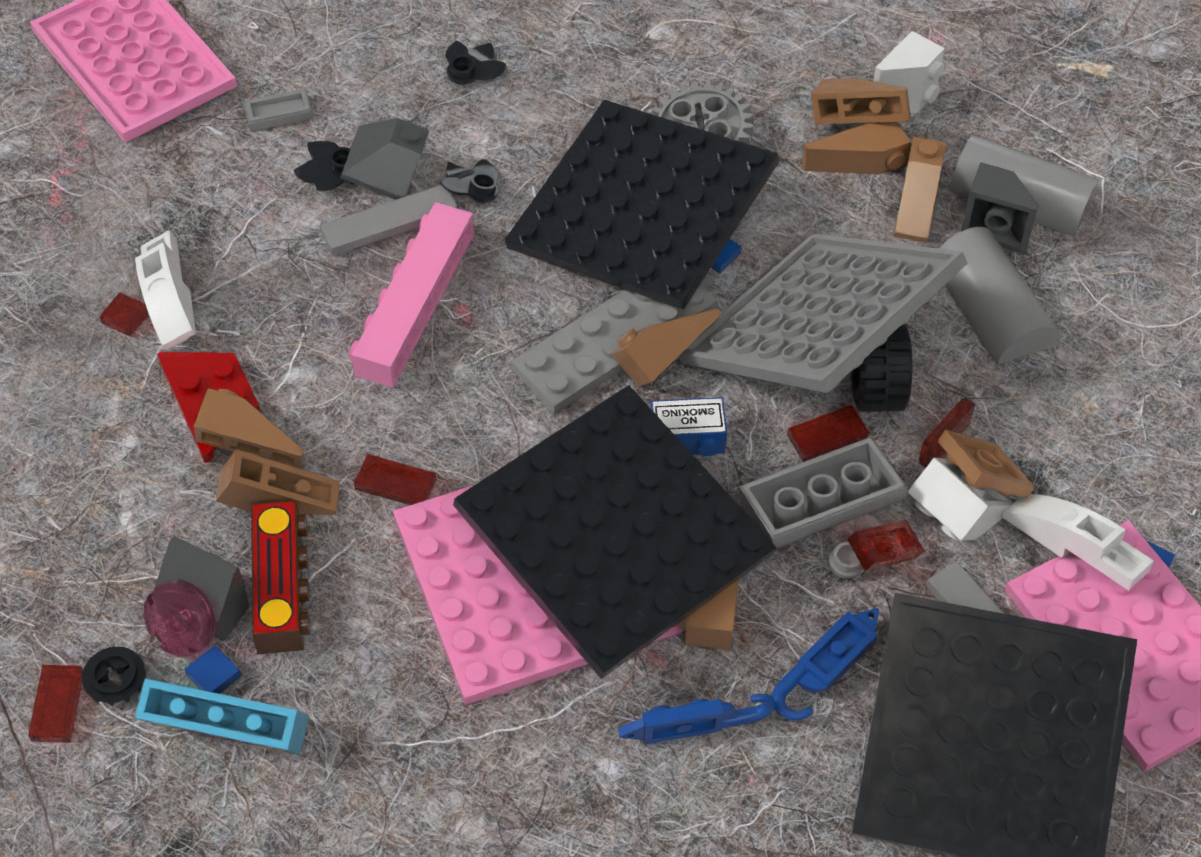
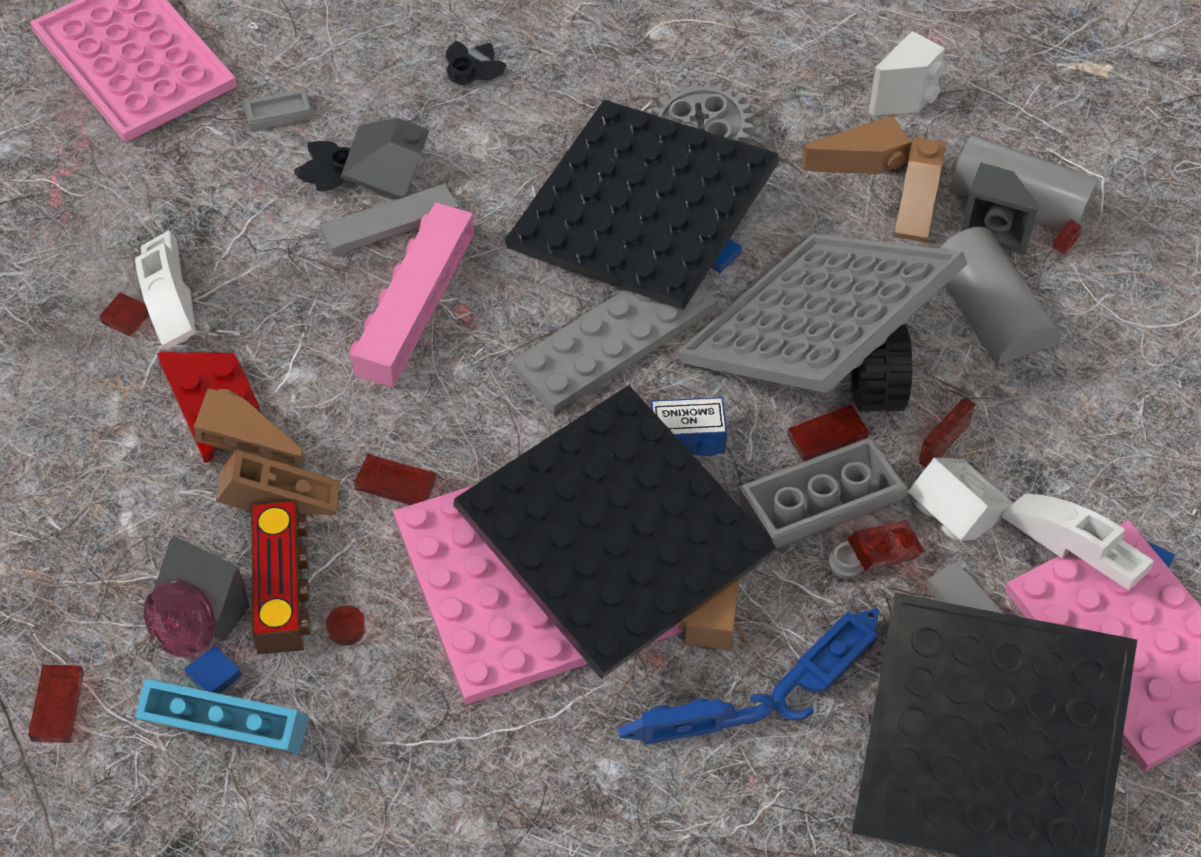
(123, 662): black gear -> none
(345, 625): none -> clear red tile
(476, 183): black plate -> none
(652, 349): medium nougat slope -> none
(859, 102): medium nougat slope -> none
(985, 464): medium nougat plate -> none
(1067, 237): none -> clear red tile

